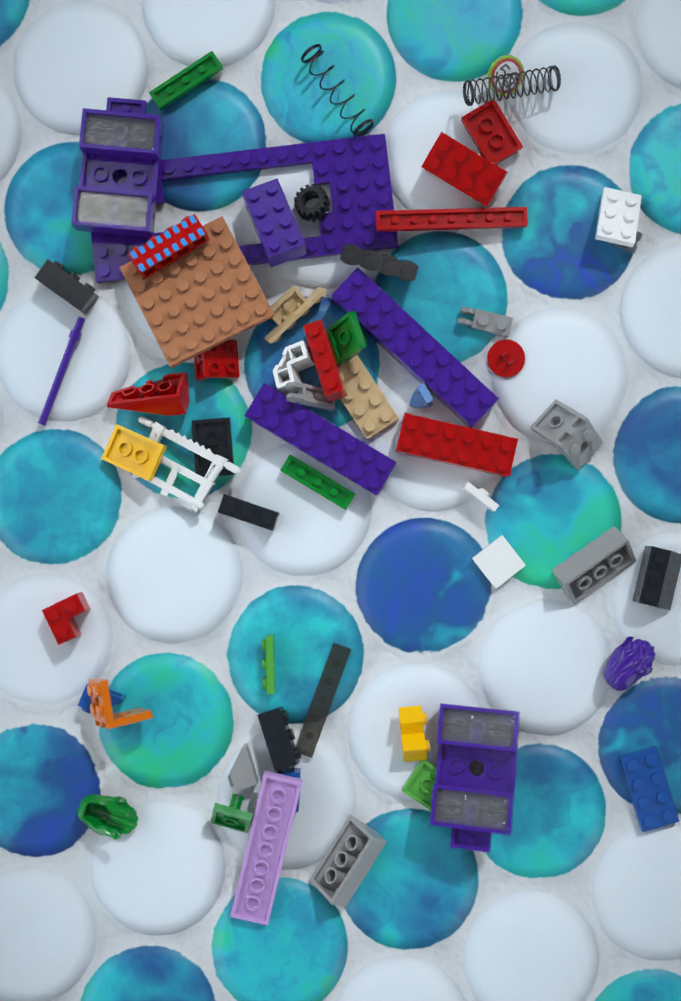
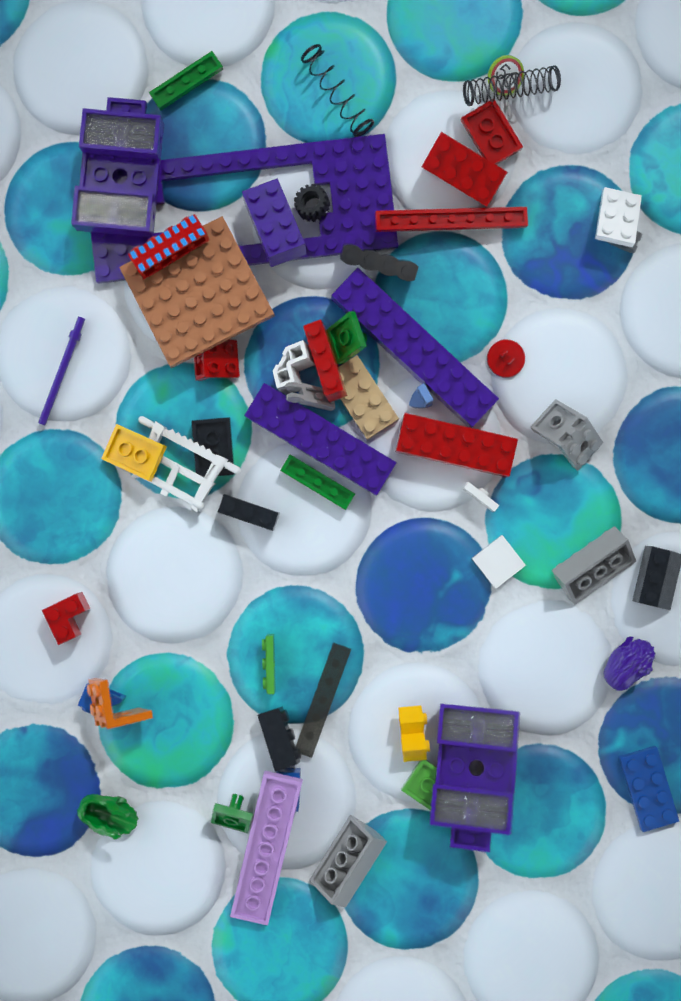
(67, 286): black brick -> none
(161, 397): red wedge -> none
(243, 772): light grey slope -> none
(290, 308): tan bracket -> none
(486, 321): light grey hinge -> none

